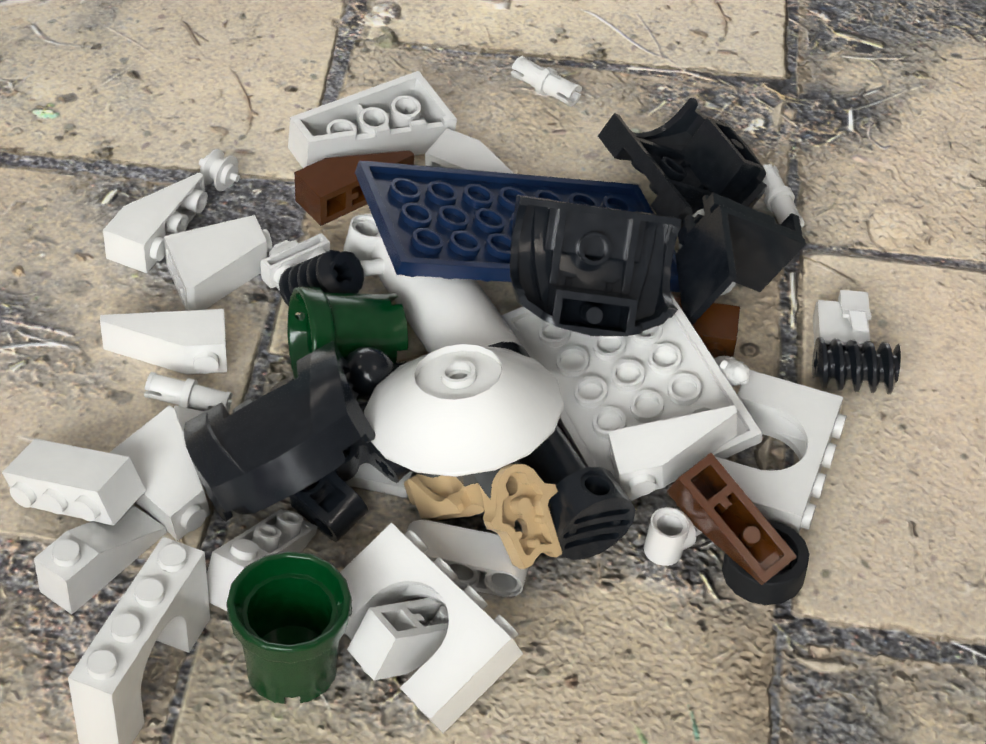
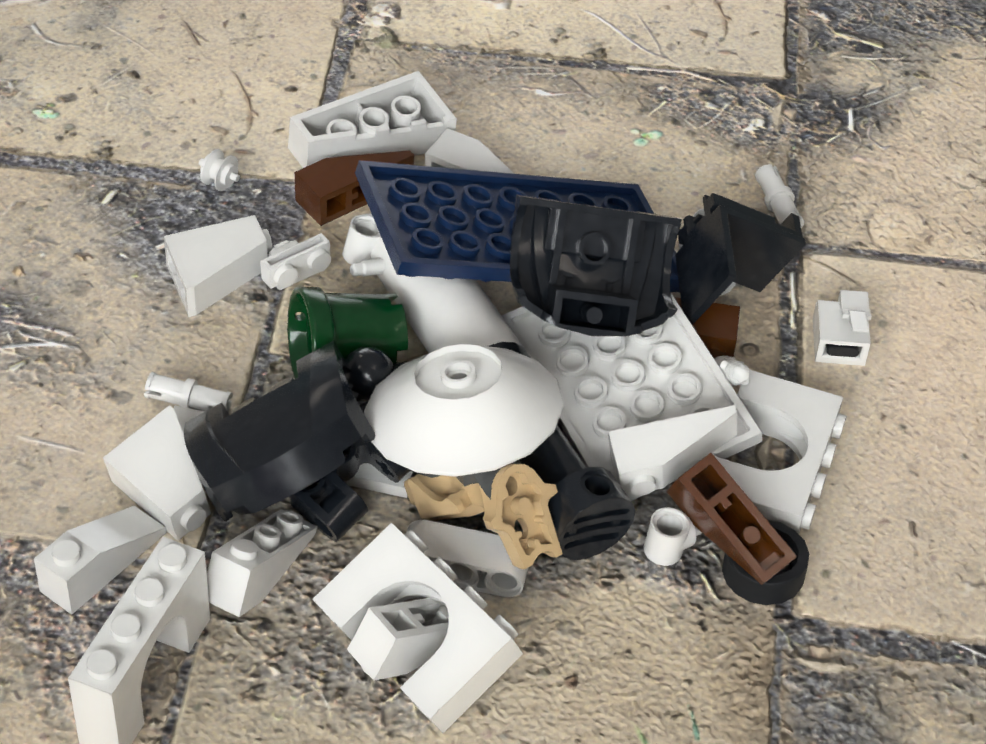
(74, 481): white brick -> none
(139, 228): white slope -> none
(173, 339): white slope -> none
(290, 623): dark green piece -> none
(330, 271): black piece -> none
(546, 81): white pin -> none
(688, 160): black piece -> none
(856, 364): black piece -> none

